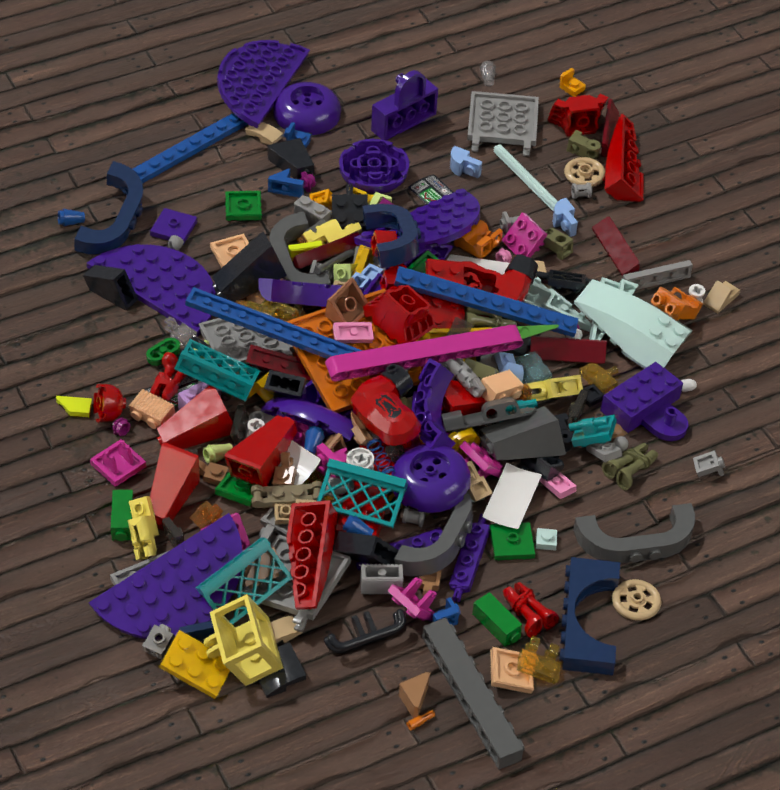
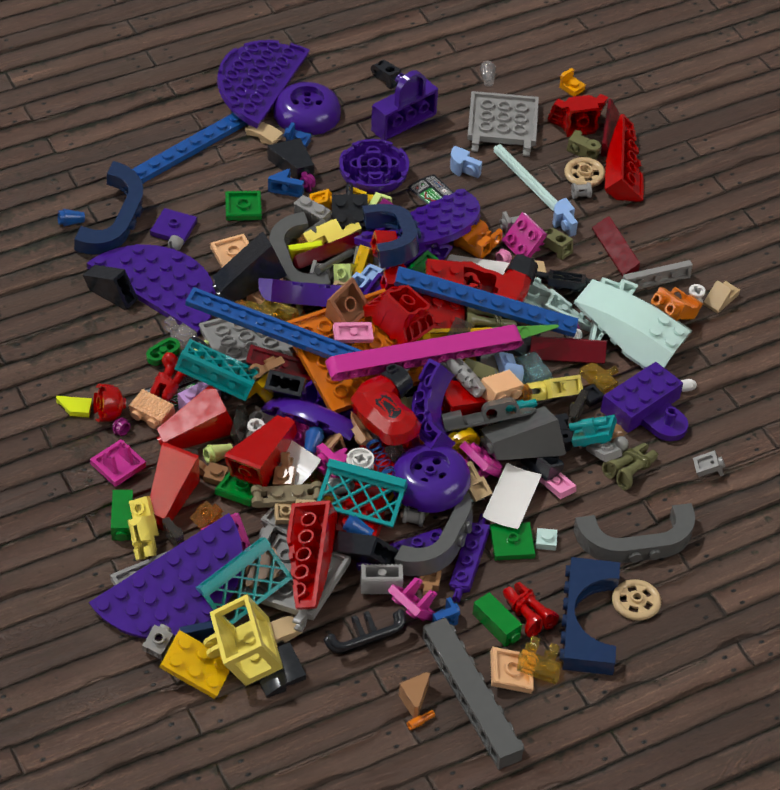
(270, 364): none -> medium nougat plate
(386, 72): none -> black leg

